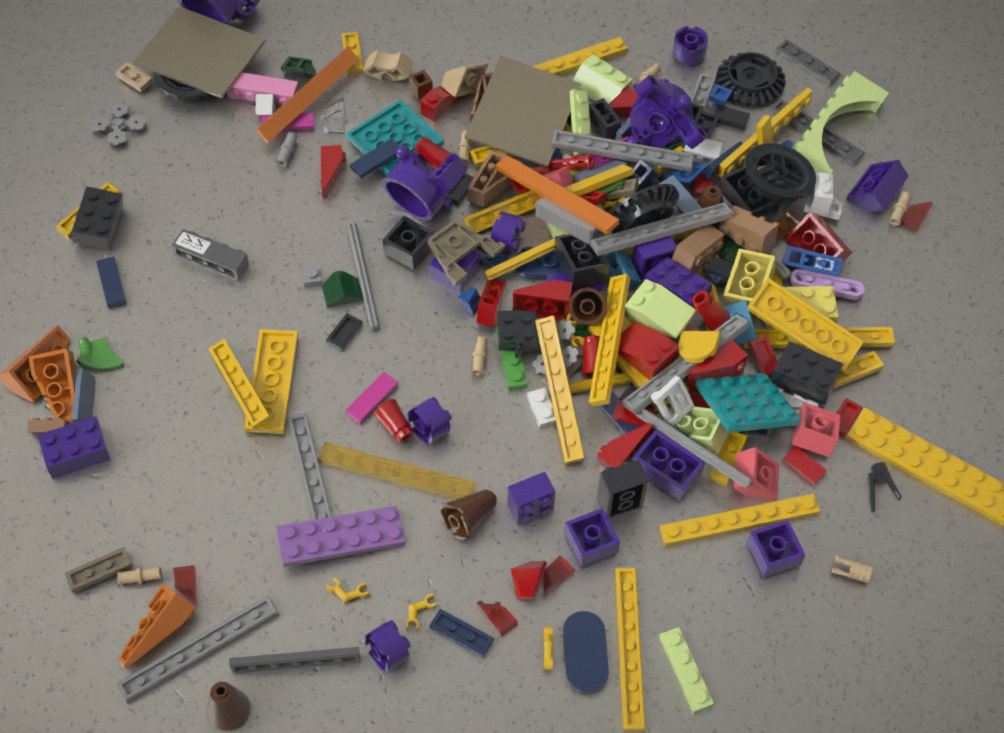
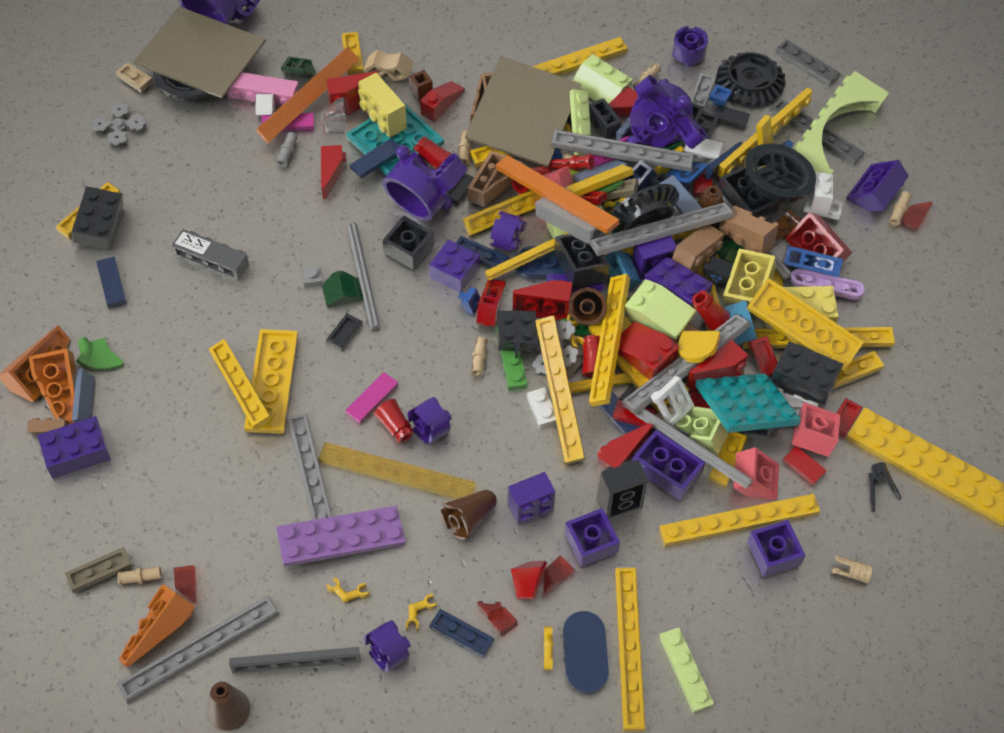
(346, 88): none -> red slope
(382, 105): none -> light yellow brick
(456, 242): dark tan wing -> none
(463, 79): tan slope -> none

